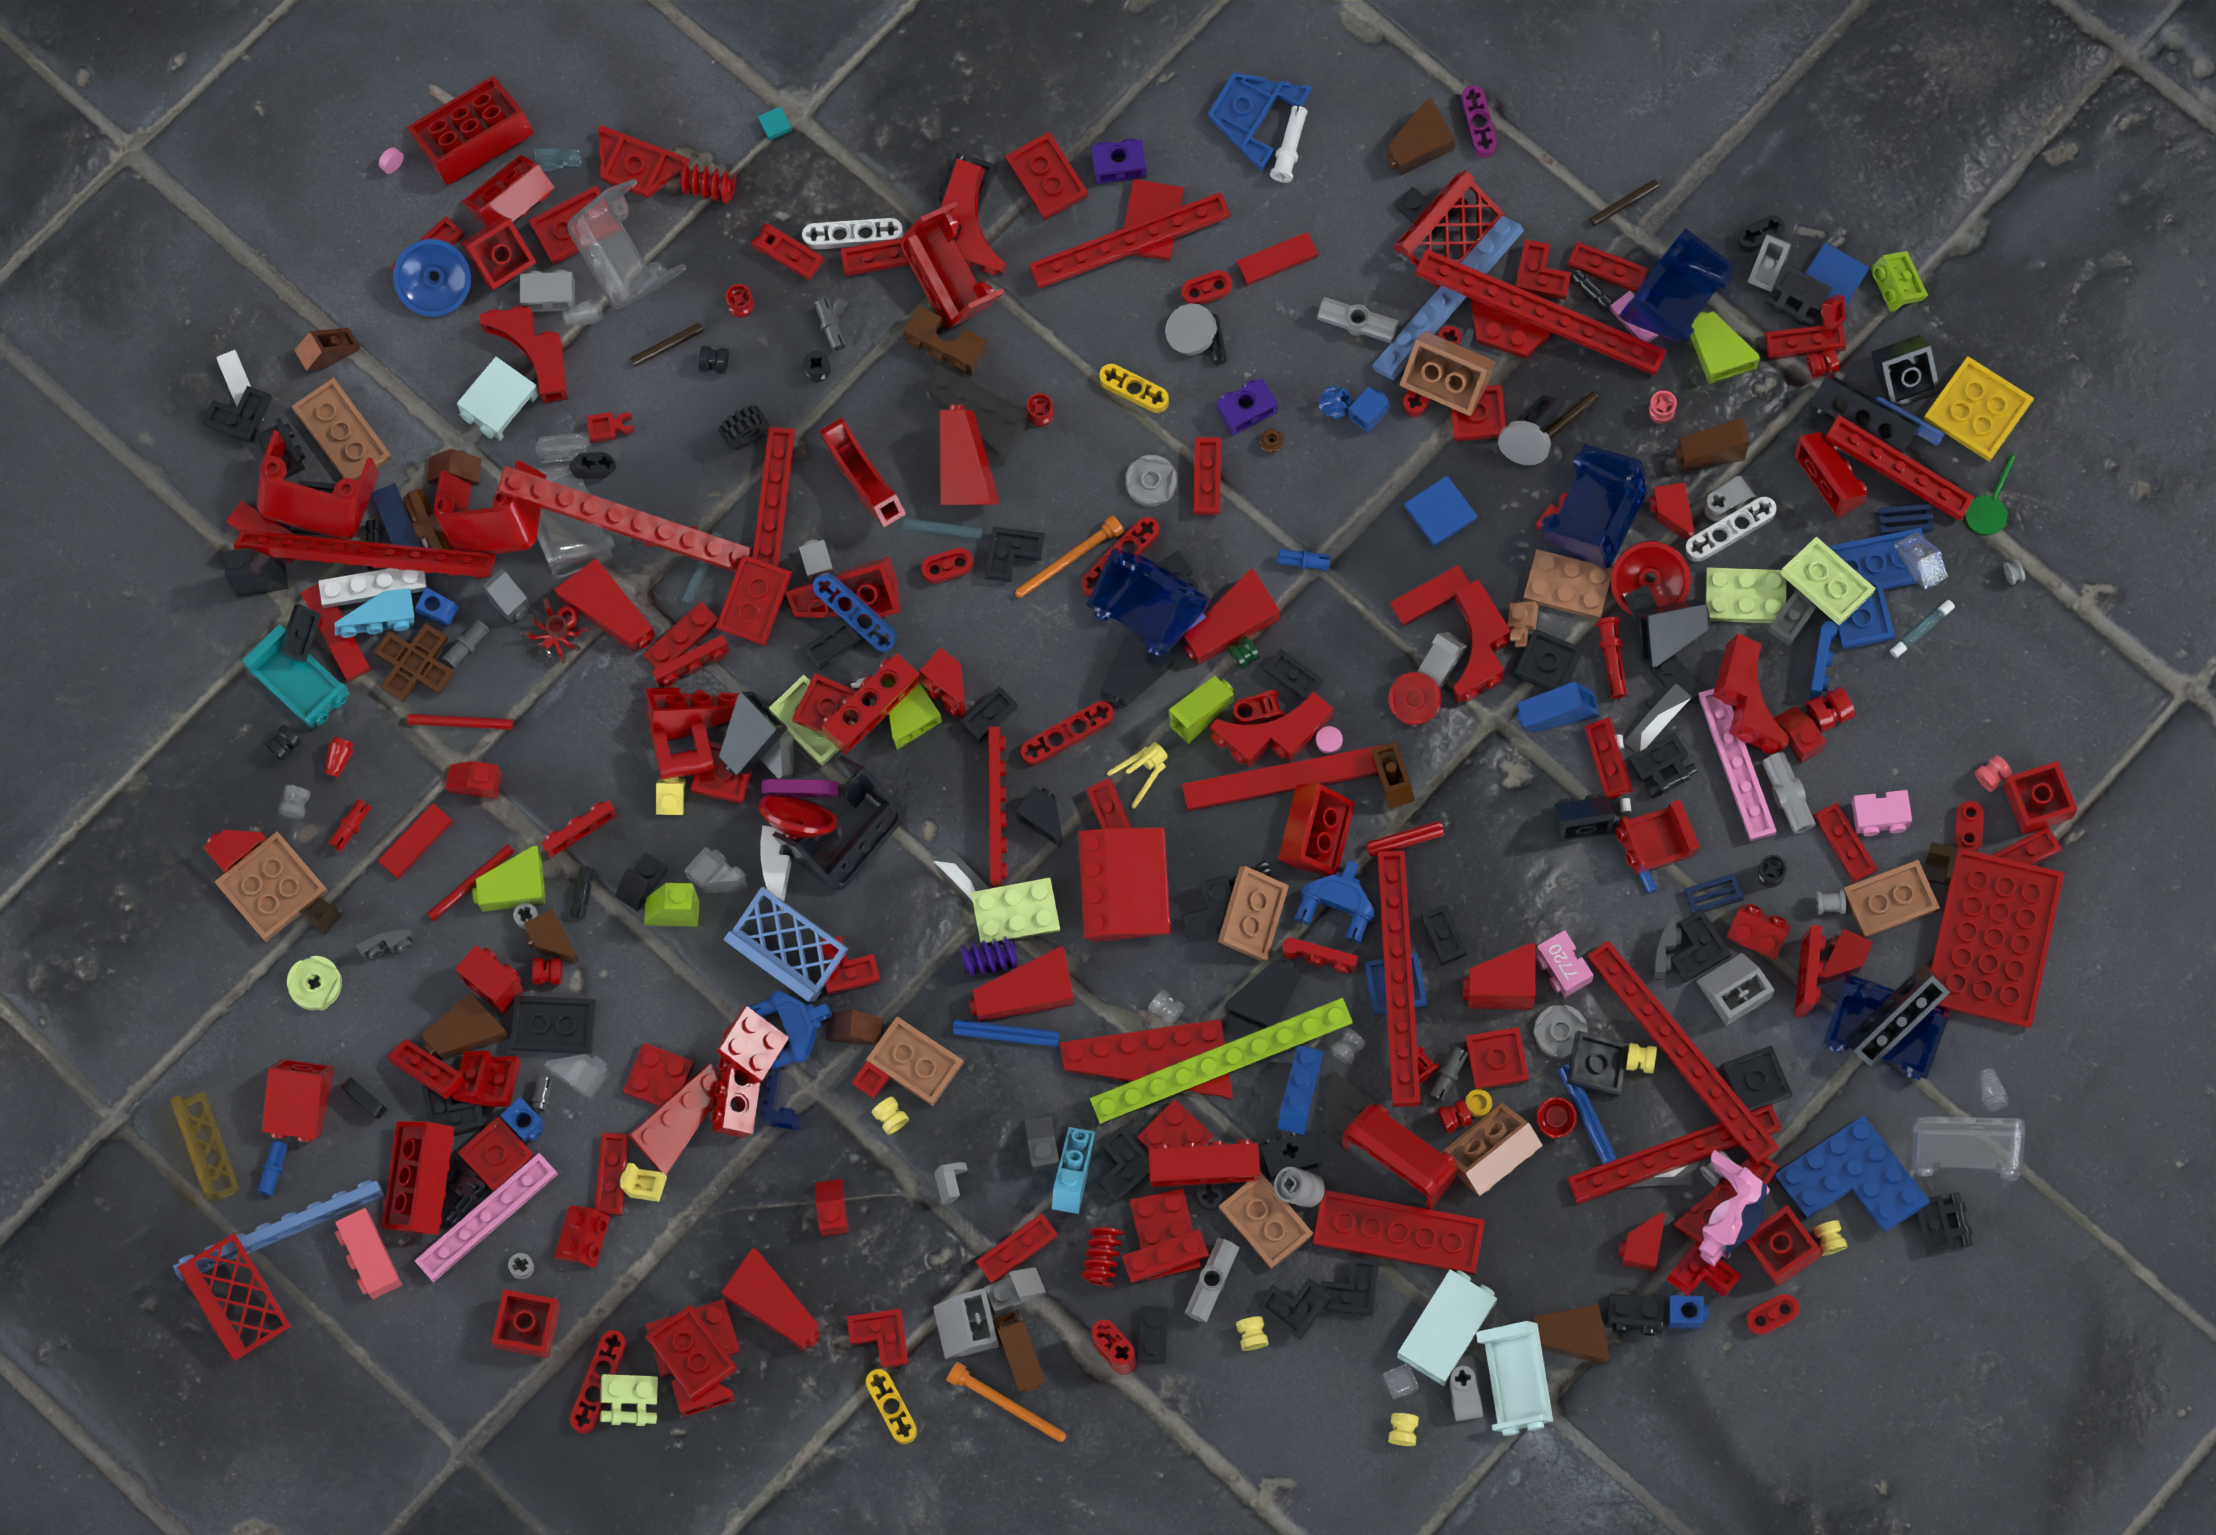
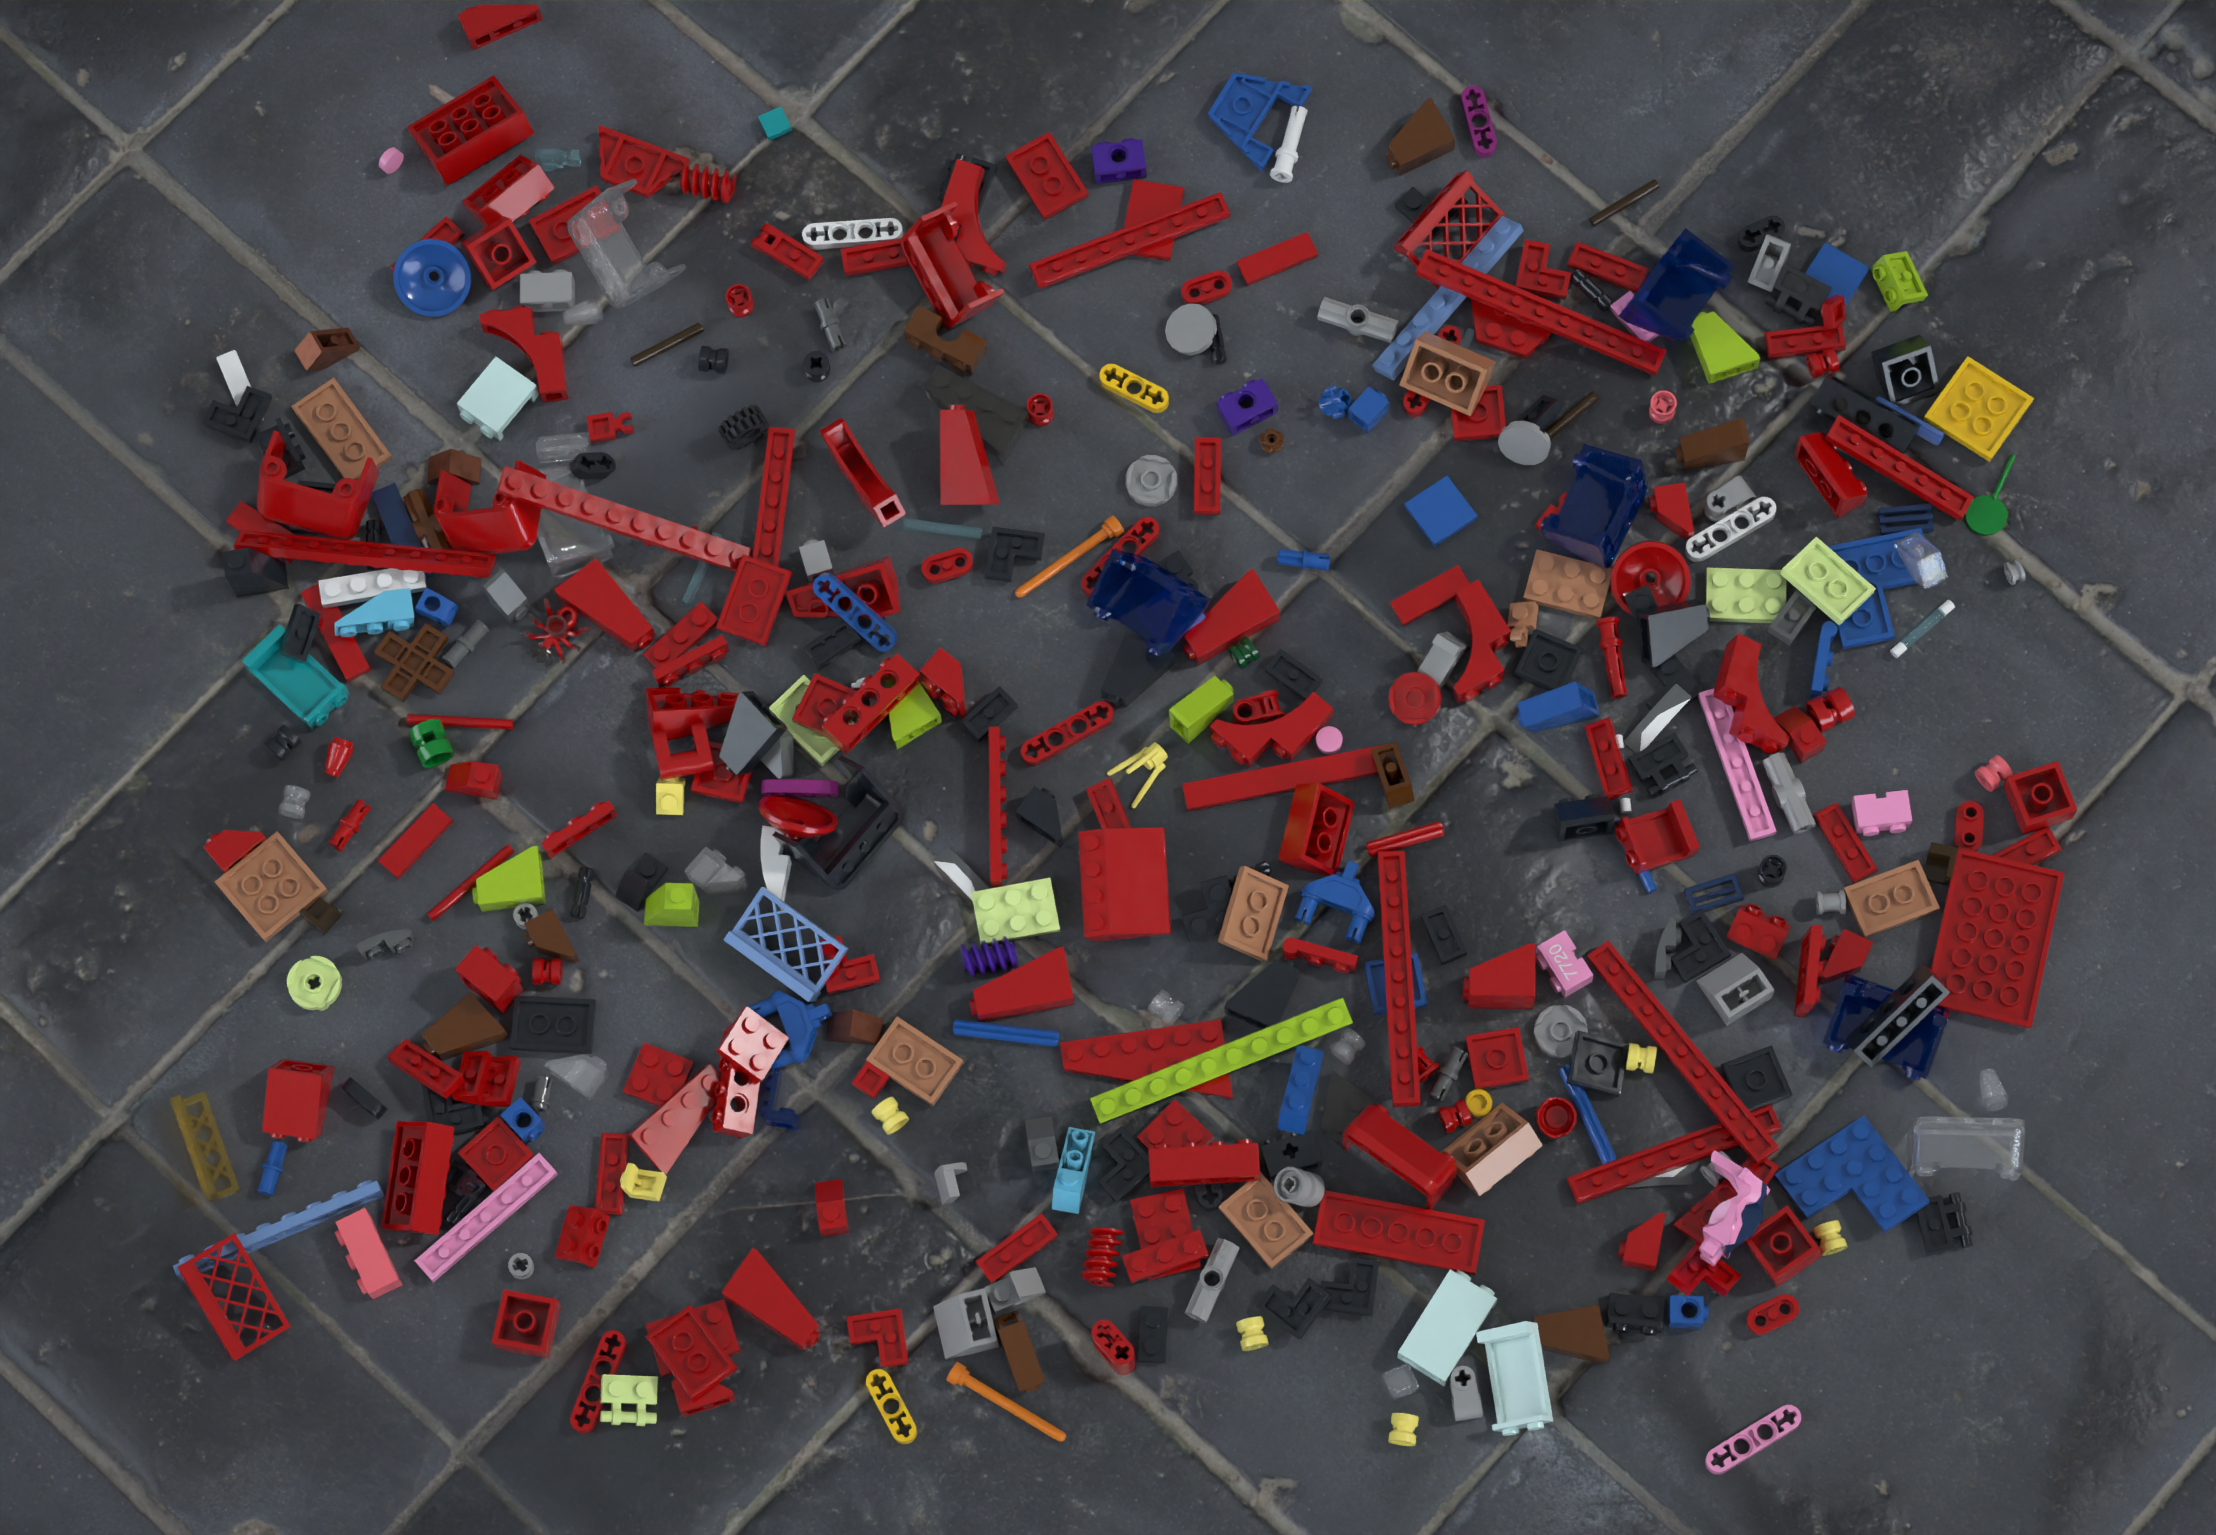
(431, 741): none -> green wheel
(492, 22): none -> red slope
(1755, 1442): none -> bright pink beam

